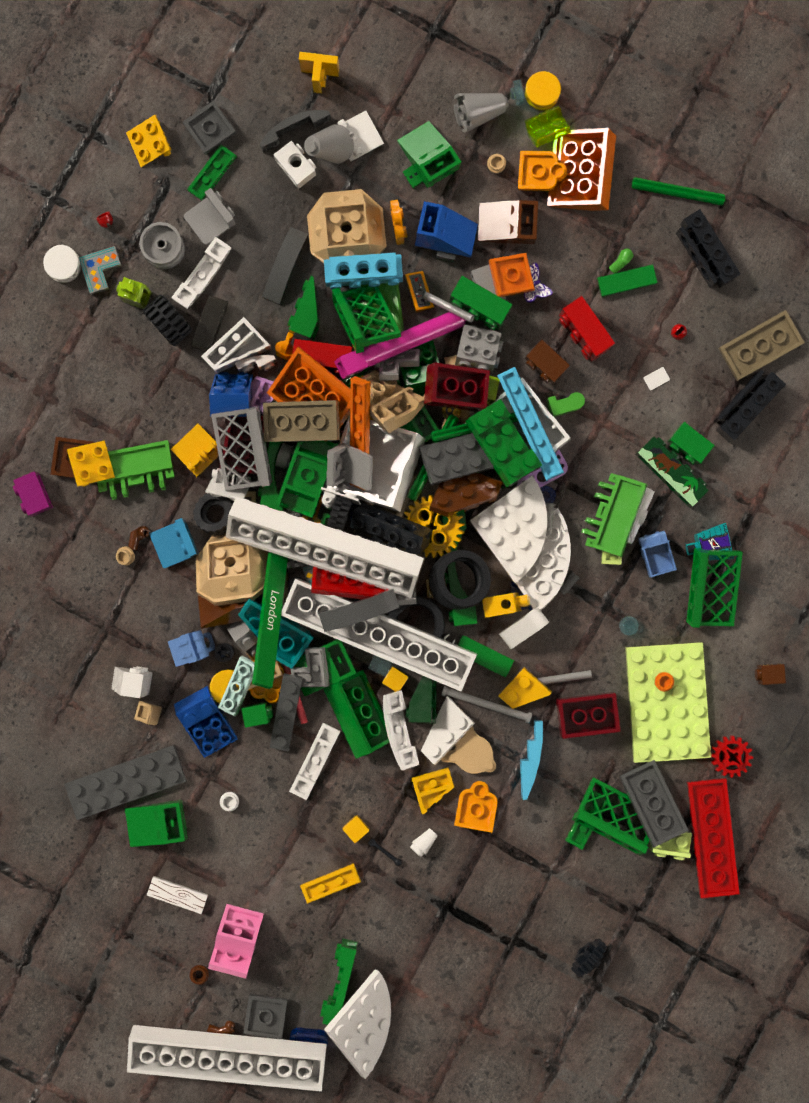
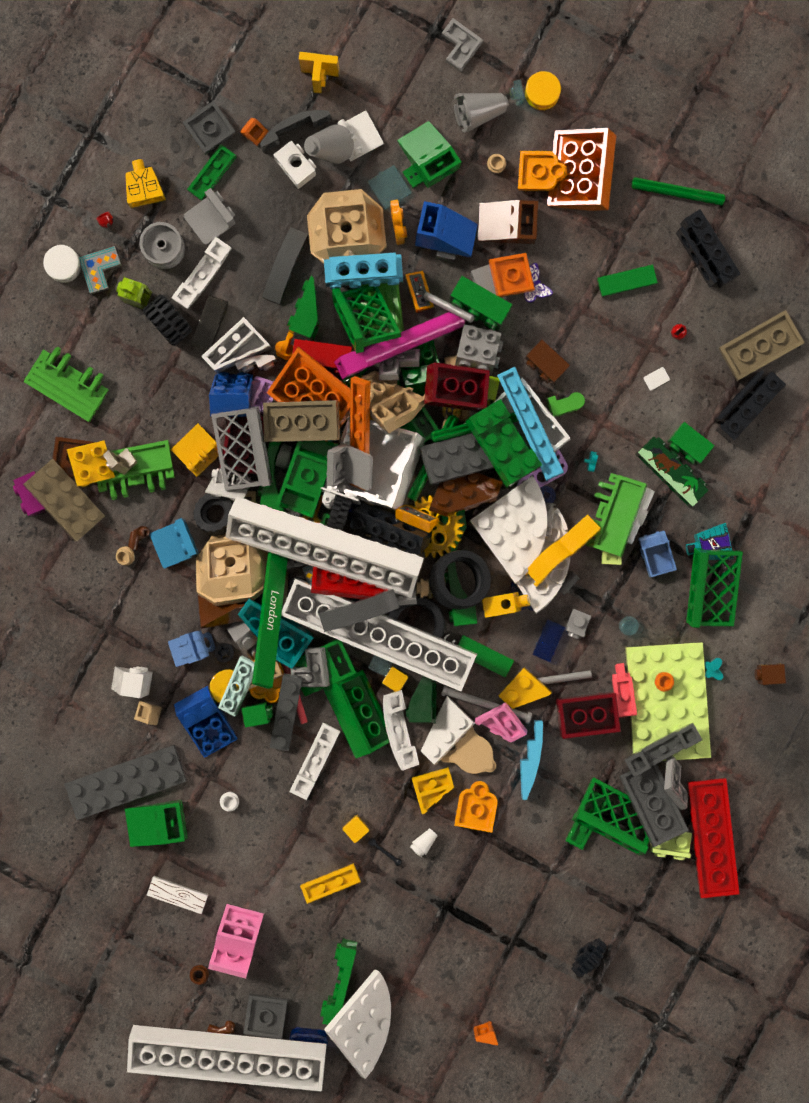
(63, 500): none -> dark tan plate
(65, 386): none -> bright green hinge
(121, 462): none -> dark tan bracket
(142, 186): none -> yellow torso
(148, 141): yellow hinge -> none
(254, 131): none -> orange slope
(389, 186): none -> clear light blue piece
(416, 518): none -> light orange slope
(422, 588): none -> tan plate
(465, 41): none -> light grey tile
(485, 1033): none -> orange slope
(503, 722): none -> bright pink wing
(524, 627): white beam -> none
(547, 126): clear neon green bracket -> none
(548, 640): none -> clear blue plate
(562, 549): none -> yellow piece
(577, 624): none -> light grey bracket
(586, 329): red brick -> none
(591, 461): none -> teal piece
(622, 260): bright green arm -> none
(624, 691): none -> coral hinge
(663, 748): none -> dark grey slope
(672, 783): none -> light grey tile
(712, 669): none -> teal piece
(725, 761): red gear -> none

